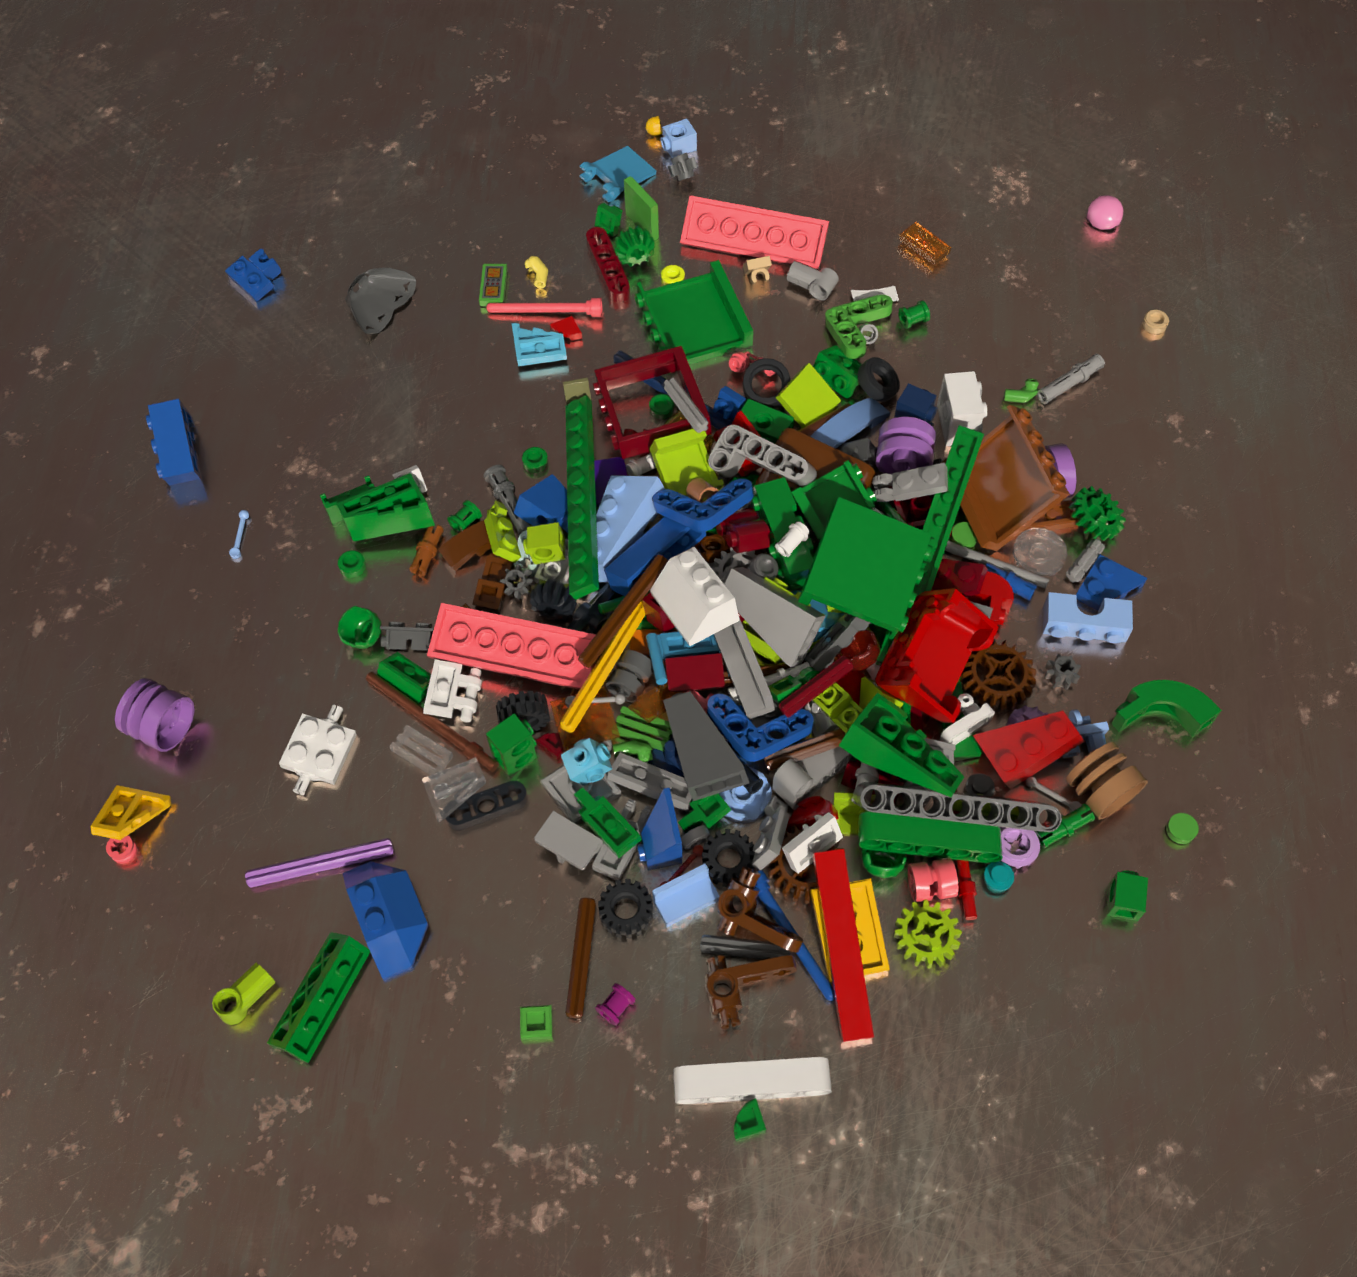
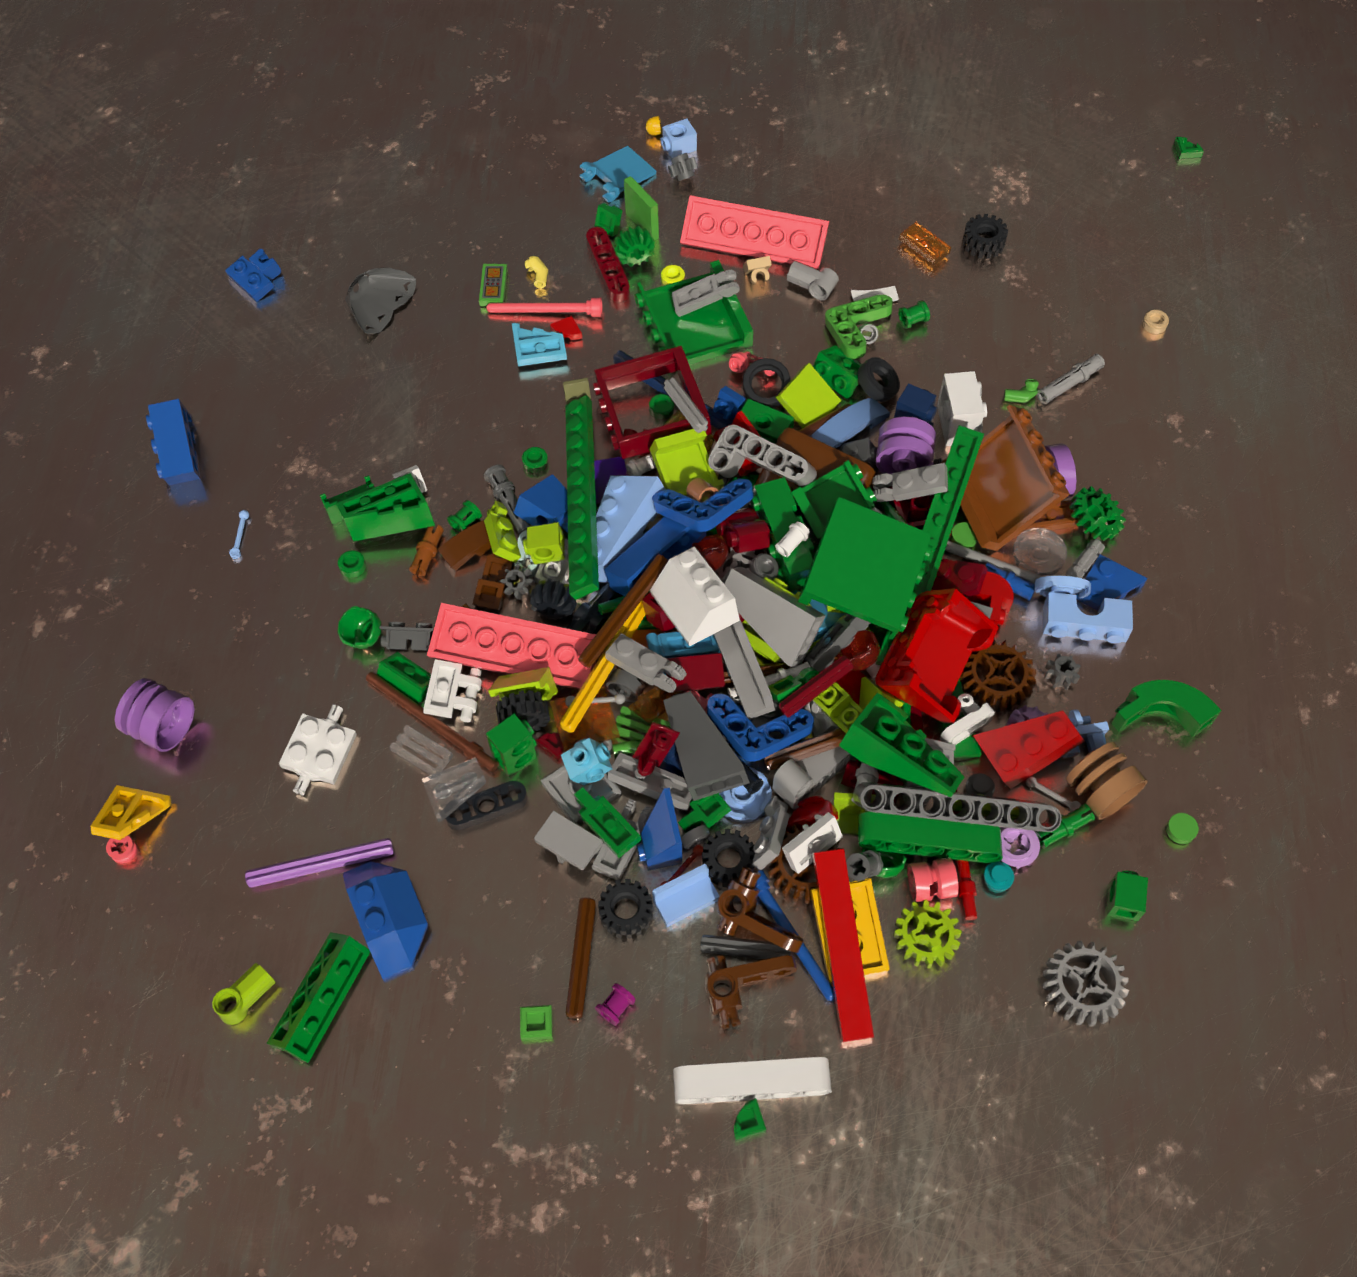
(533, 680): none -> hinge
(644, 663): none -> light grey hinge
(654, 748): none -> dark red hinge
(705, 292): none -> light grey hinge
(713, 551): none -> clear red hair
(866, 860): none -> dark grey bush
(982, 245): none -> black tyre
(1062, 585): none -> light blue tile
(1096, 989): none -> light grey gear
(1105, 212): bright pink hair -> none
(1187, 149): none -> green tile

